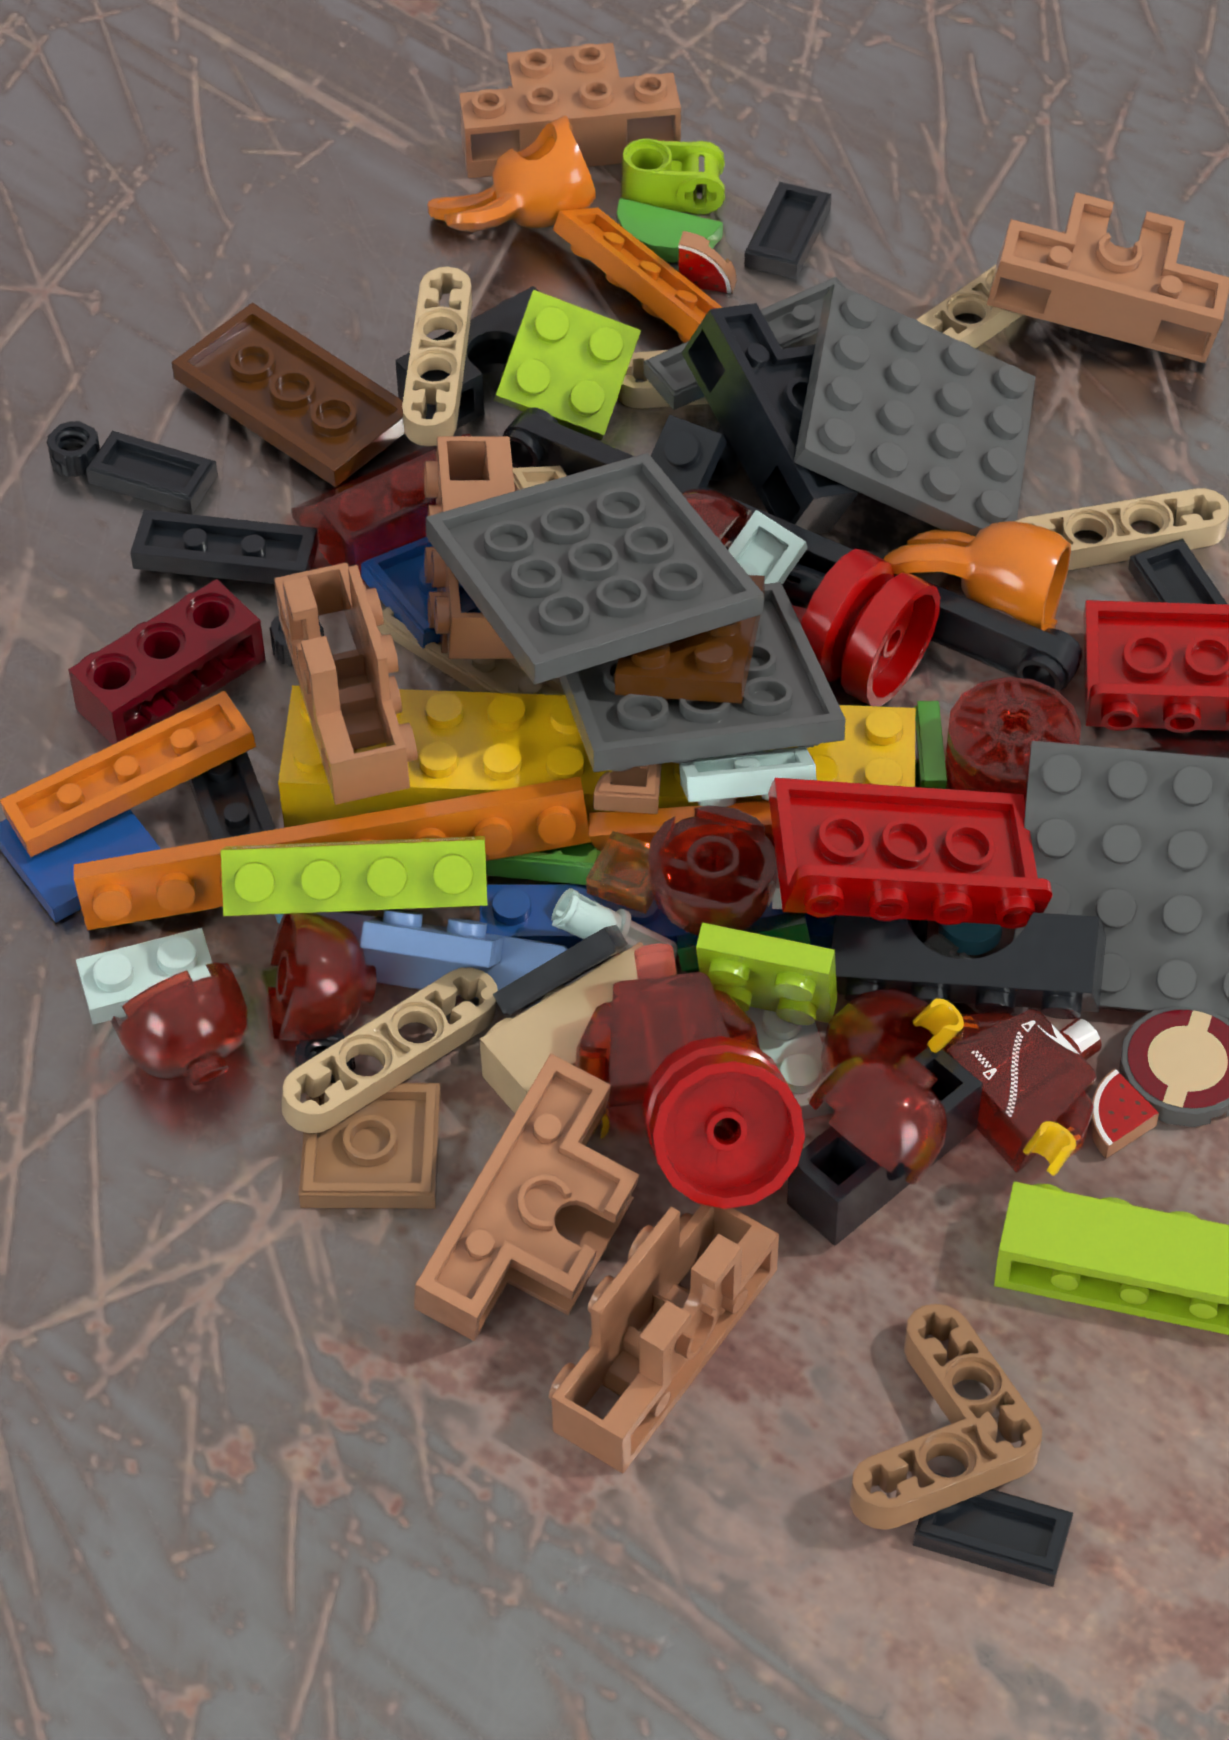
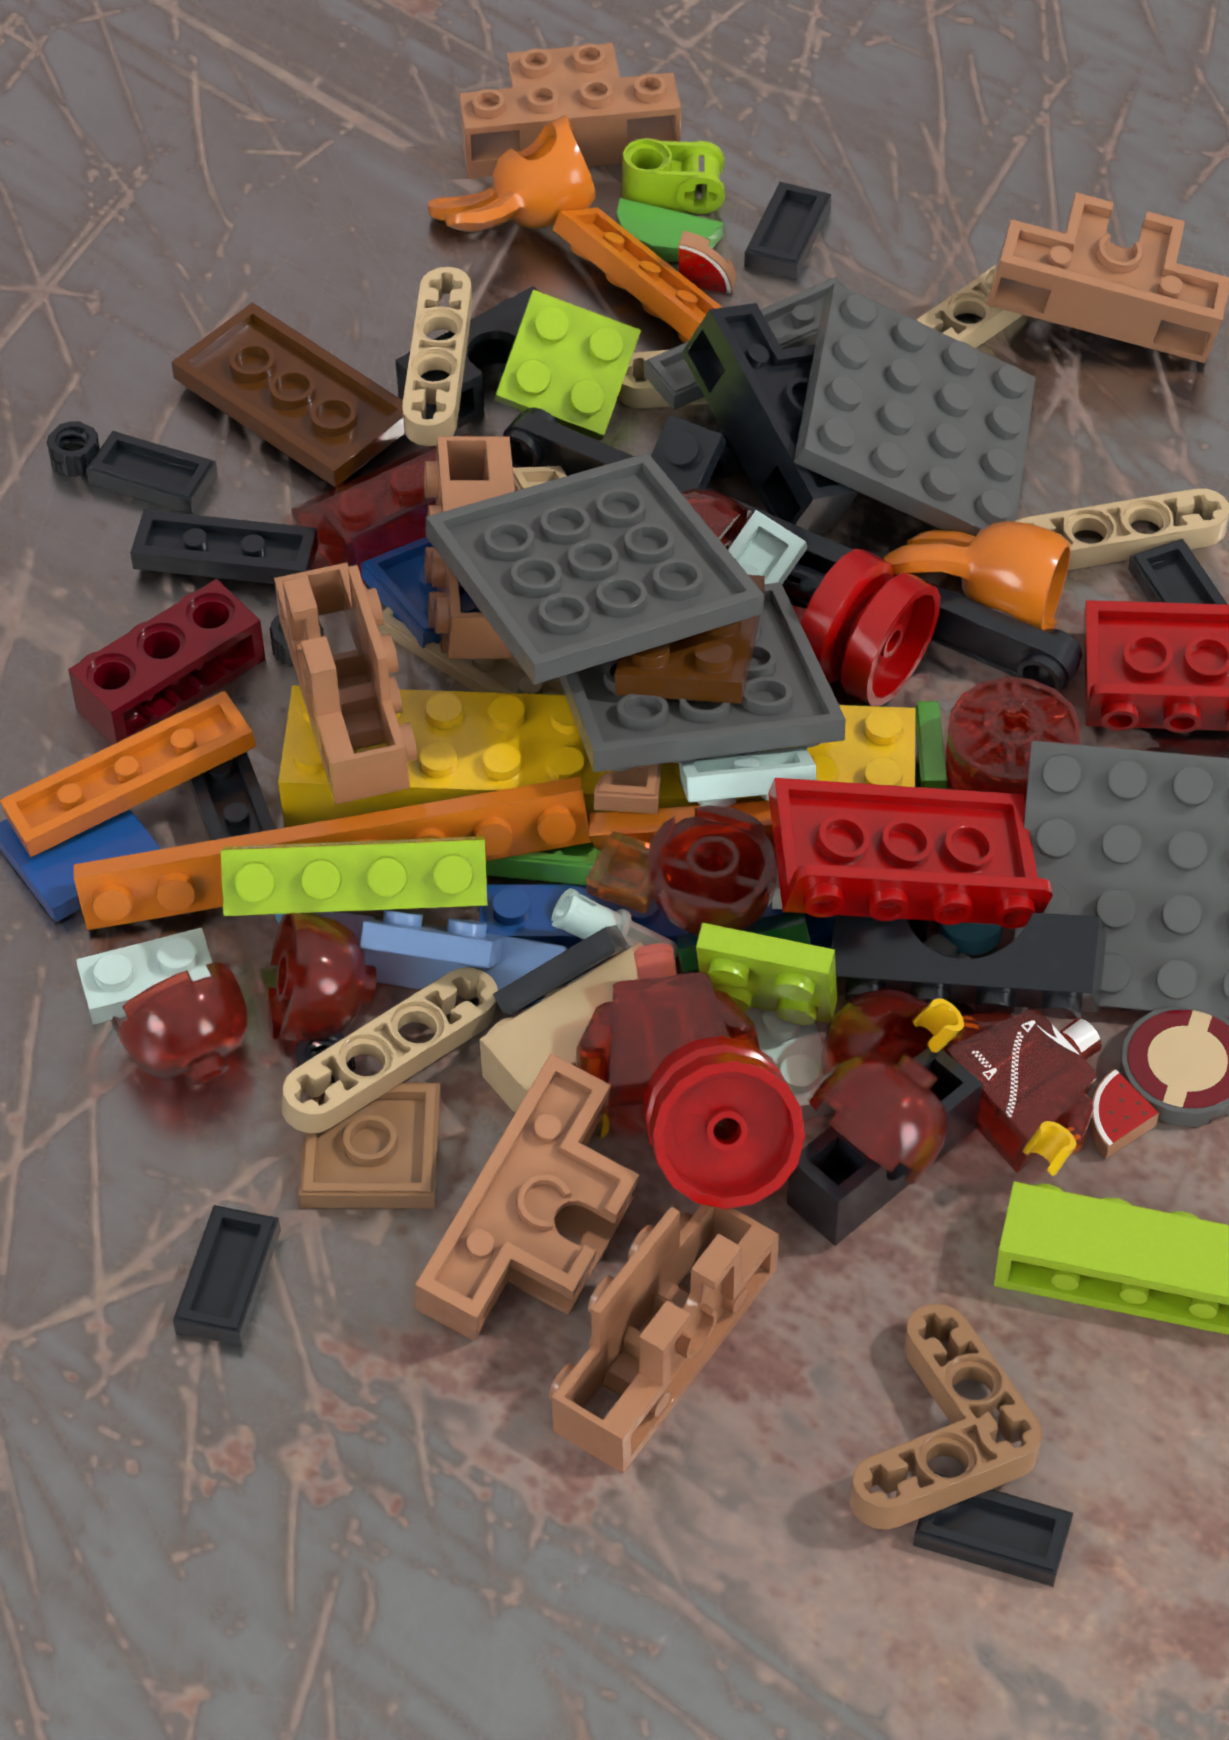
(227, 1275): none -> black tile

